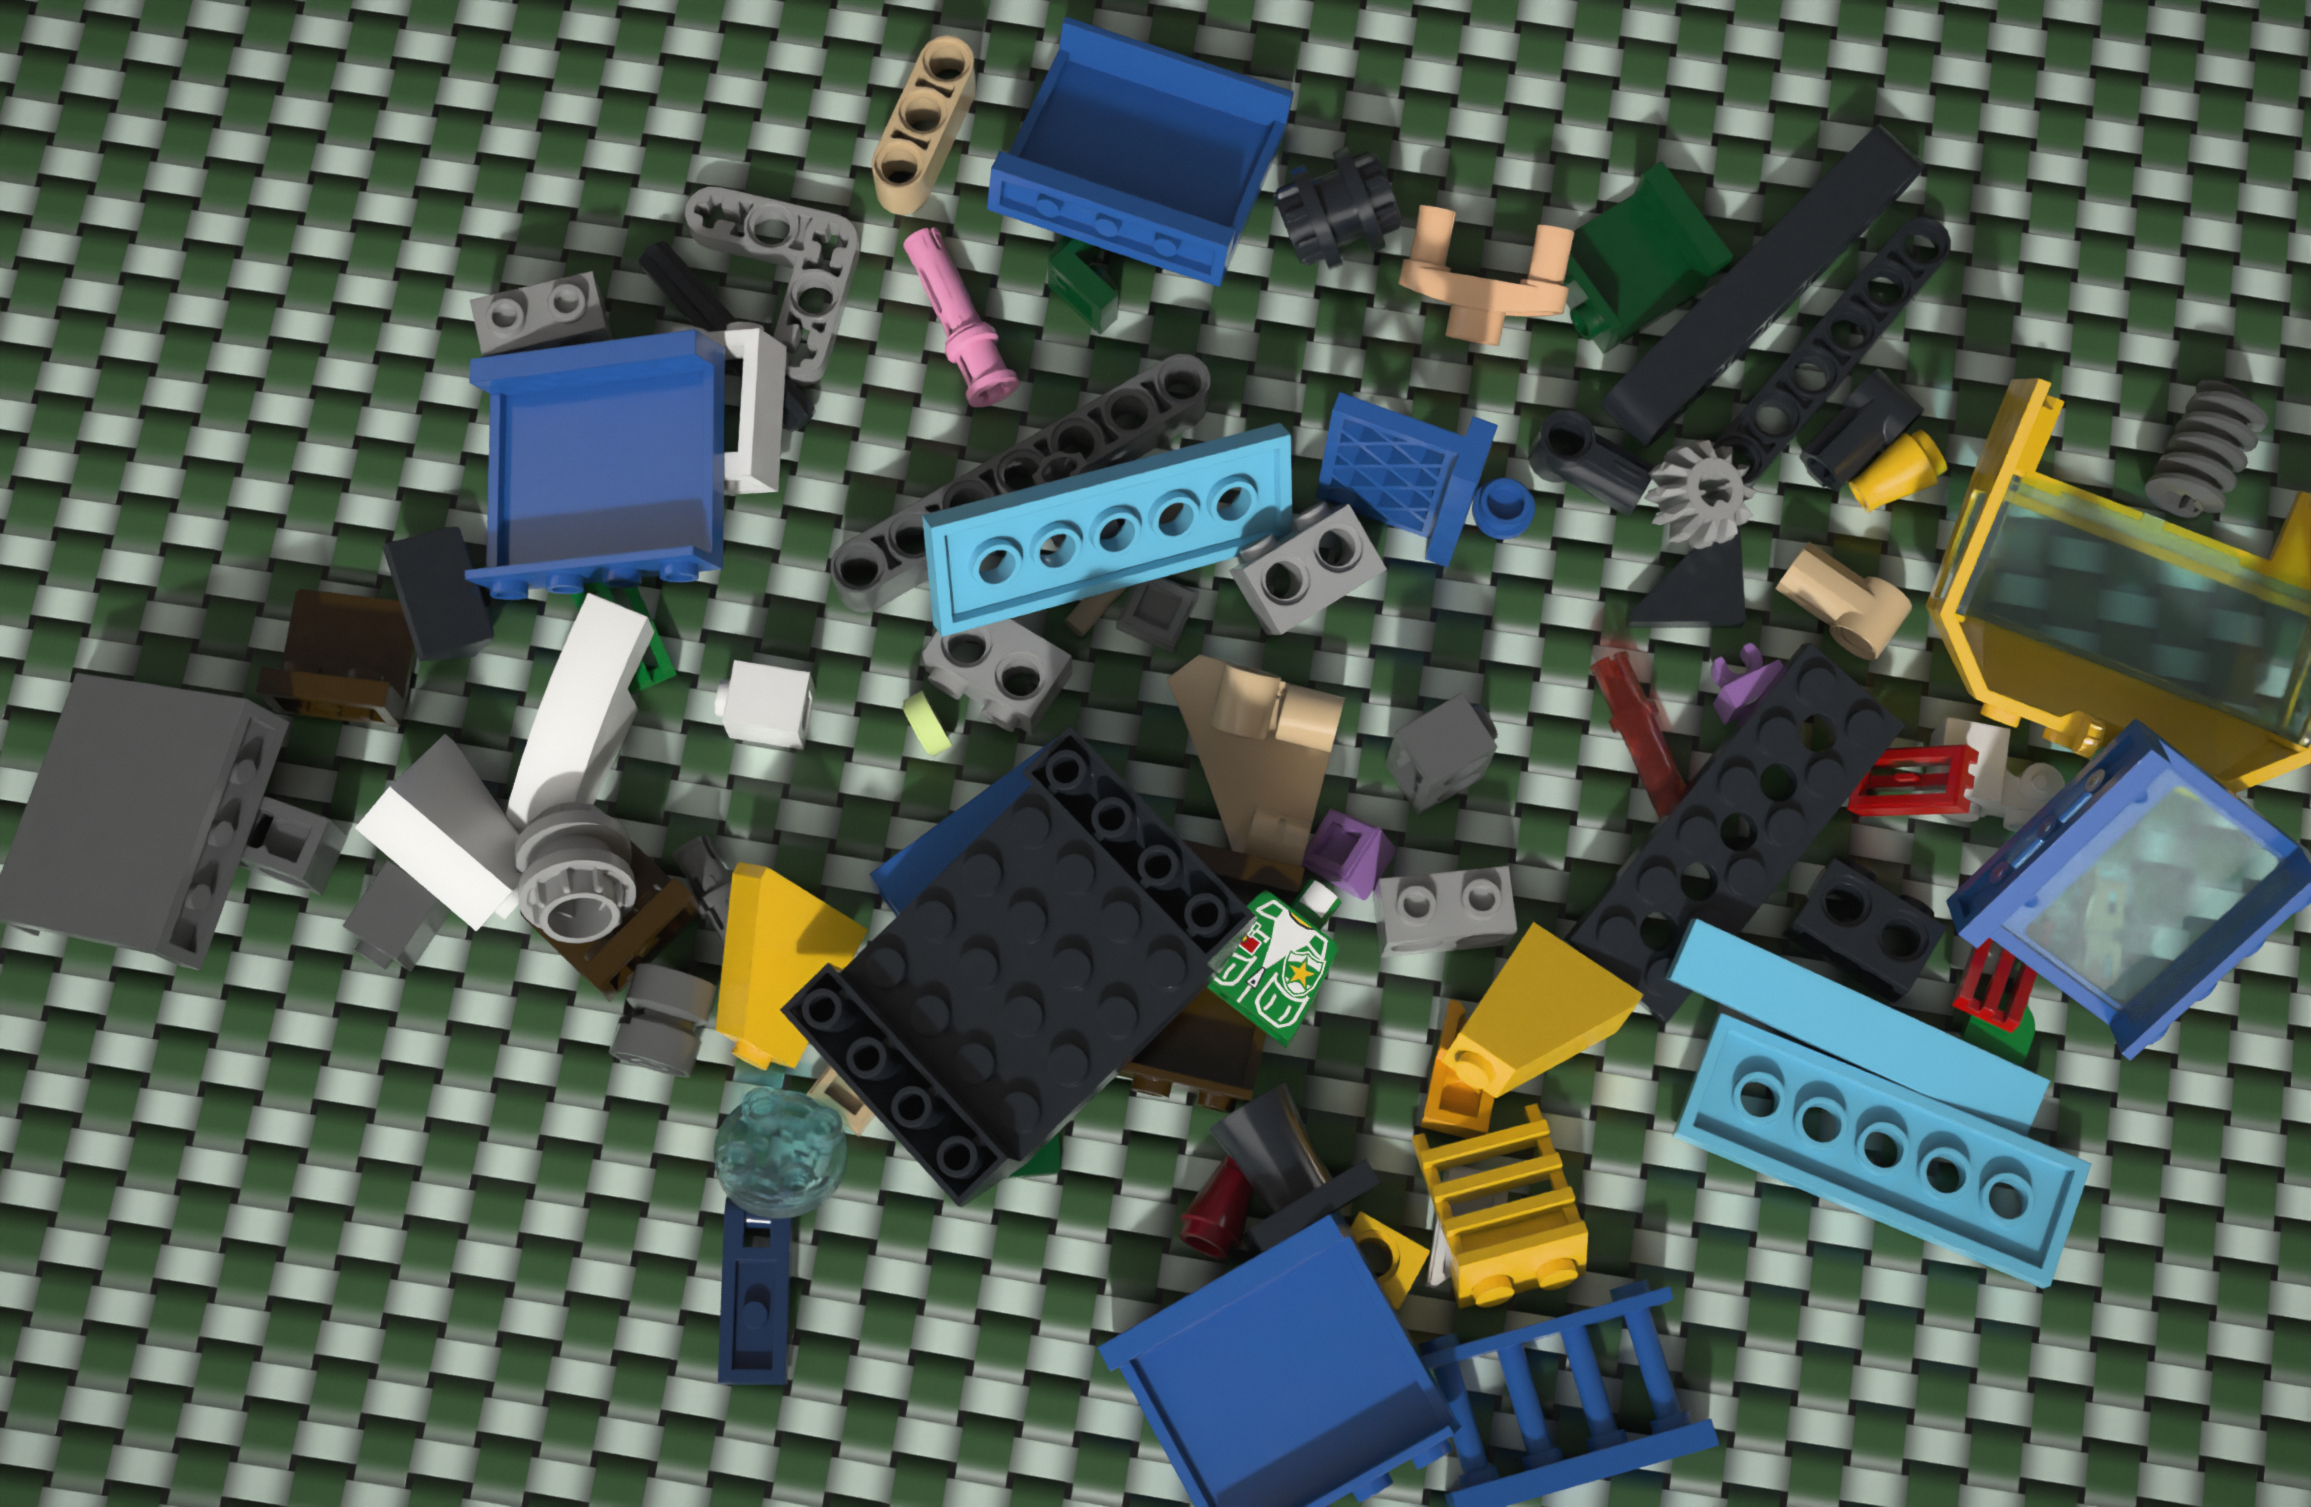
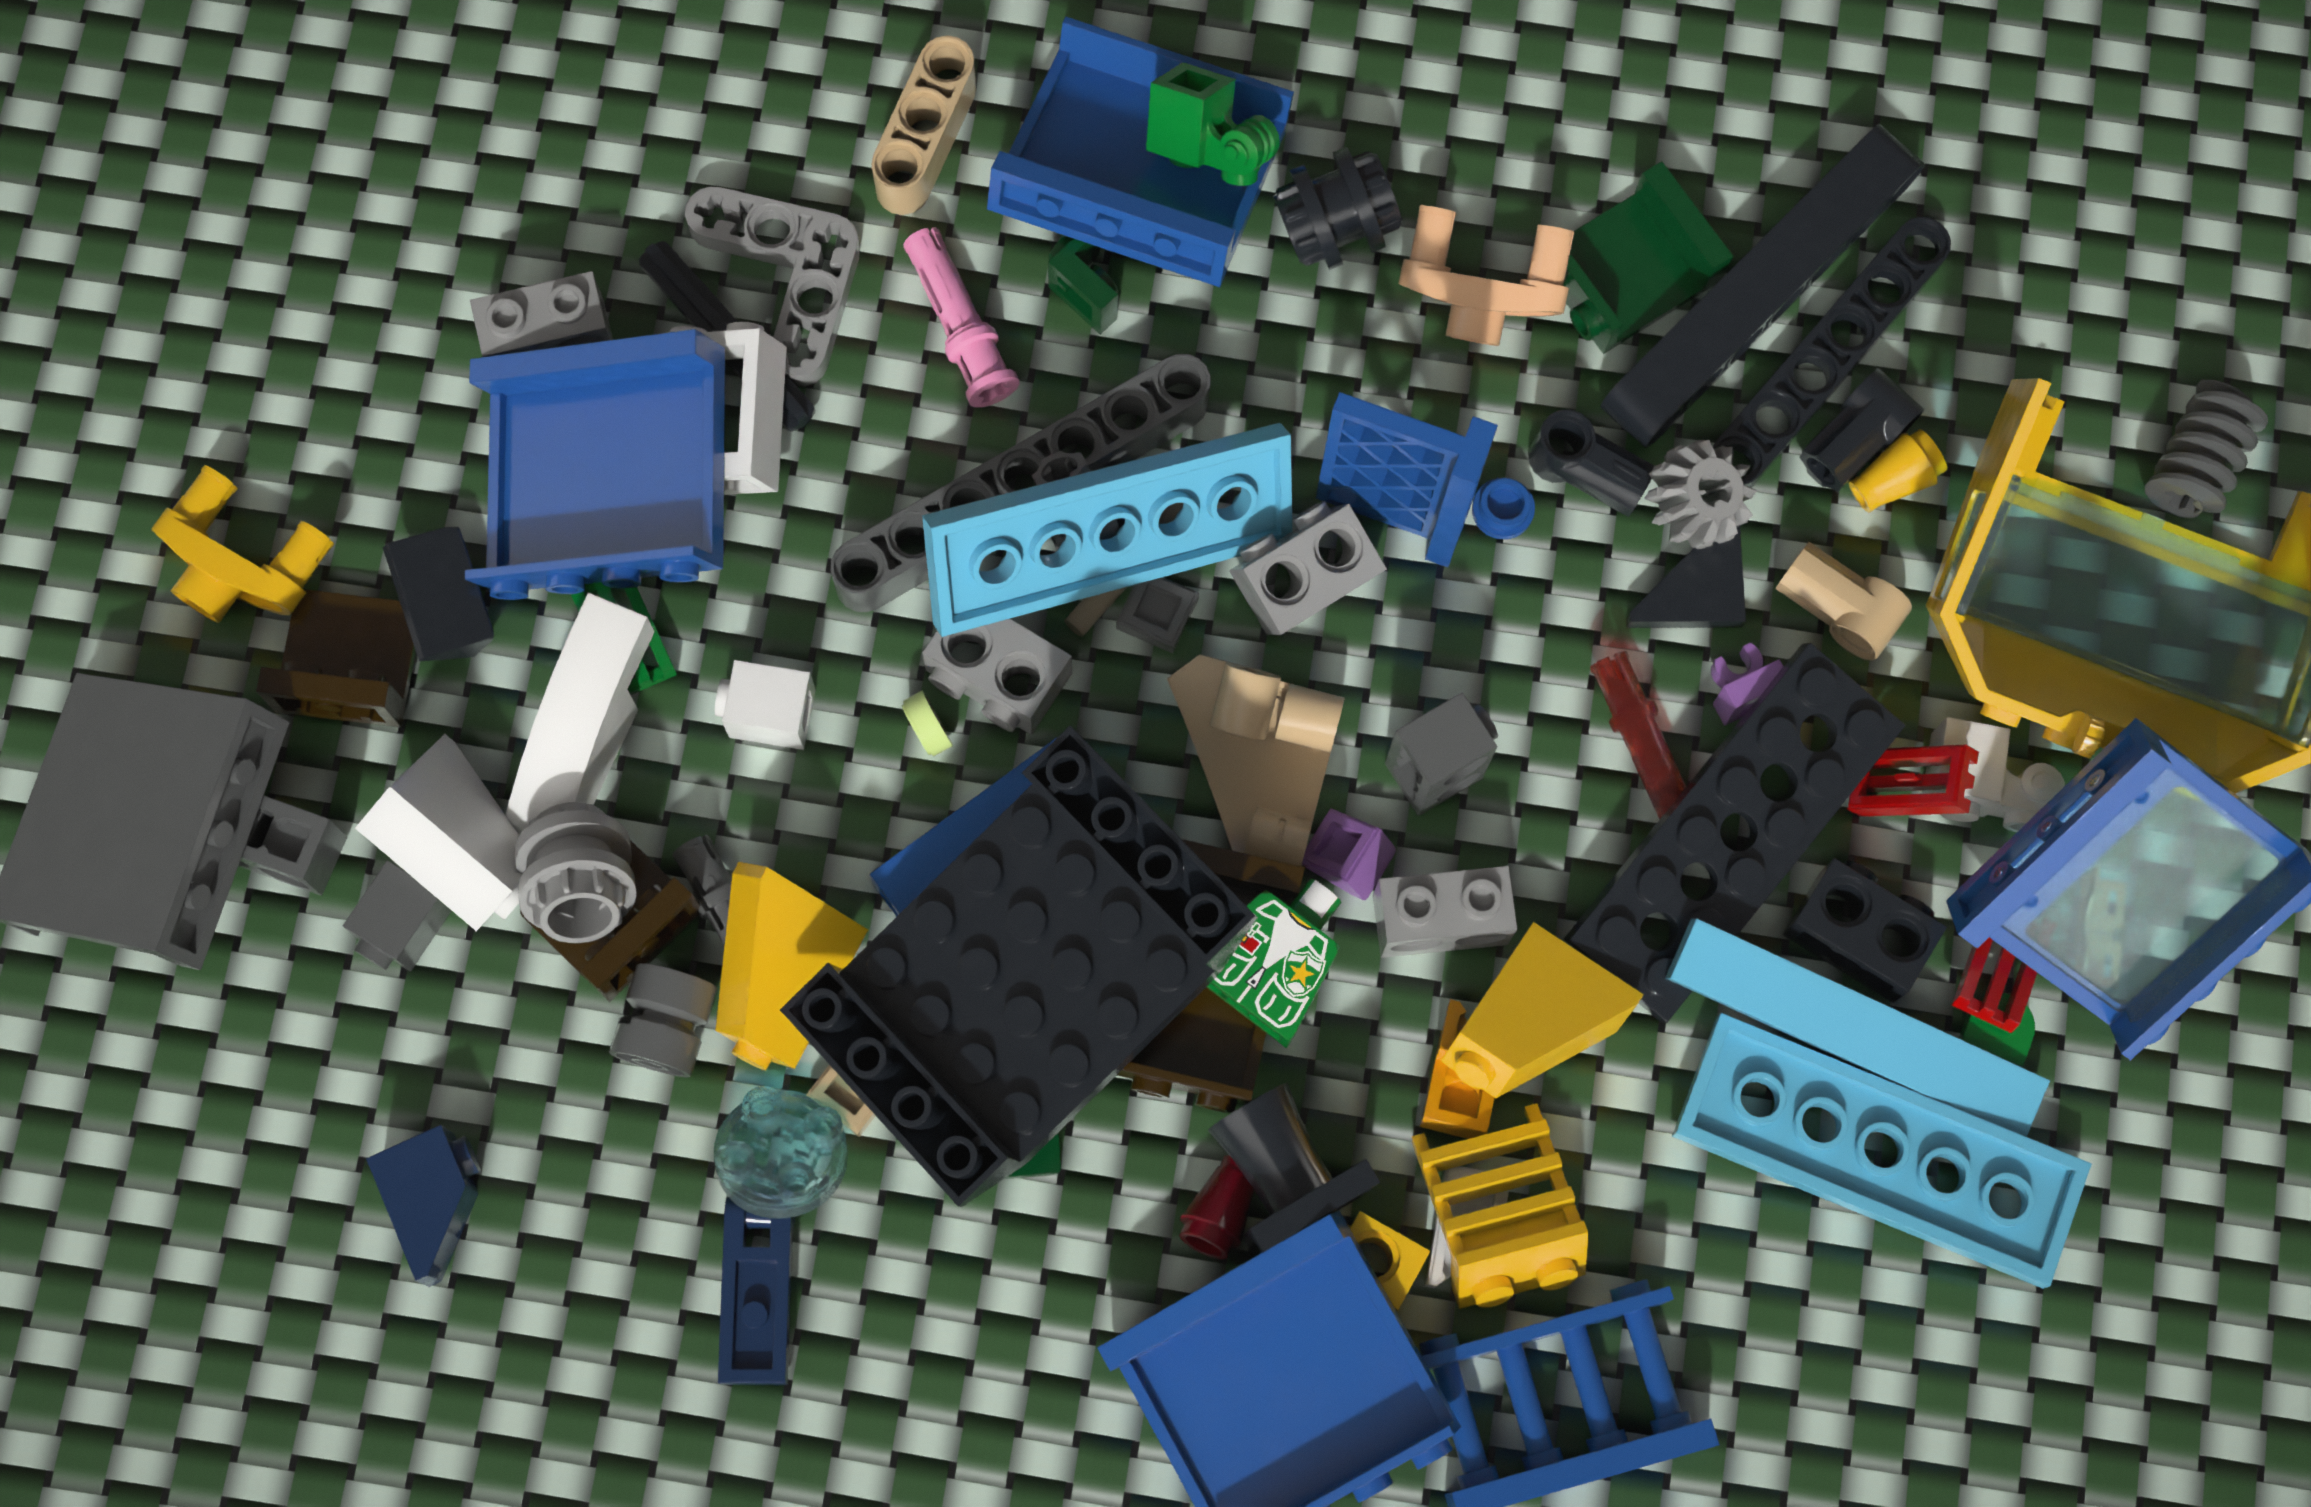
(220, 575): none -> yellow connector
(427, 1197): none -> dark blue slope
(1195, 125): none -> green brick

